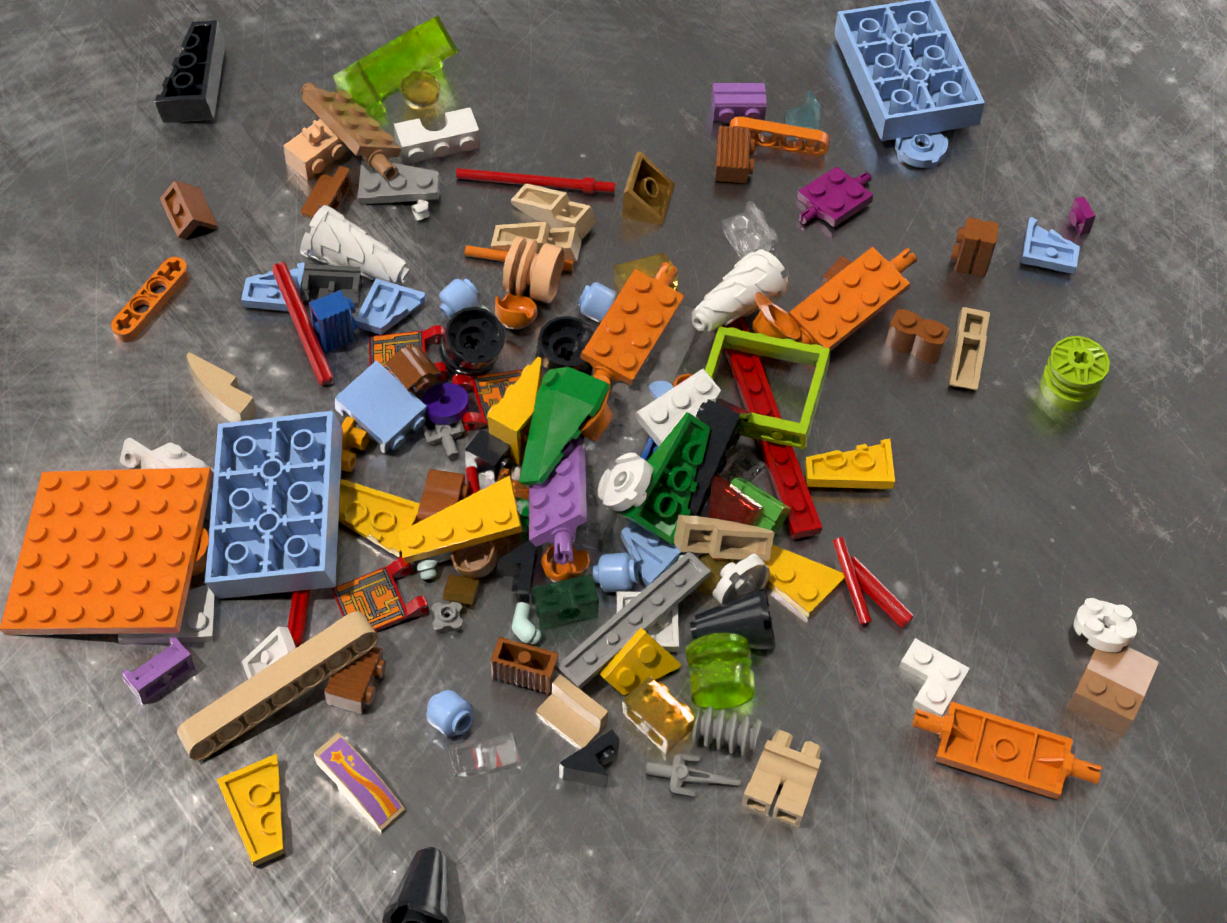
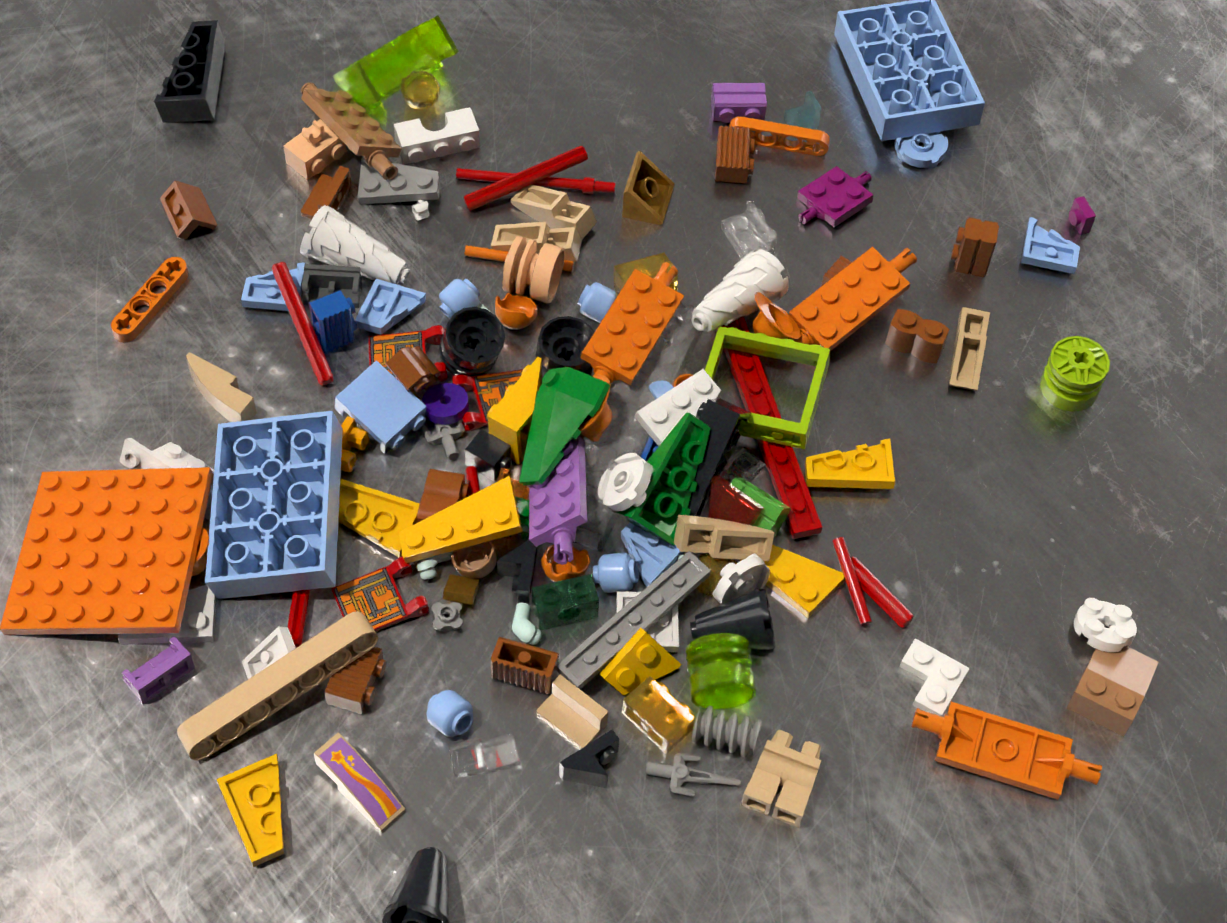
(525, 177): none -> red axle

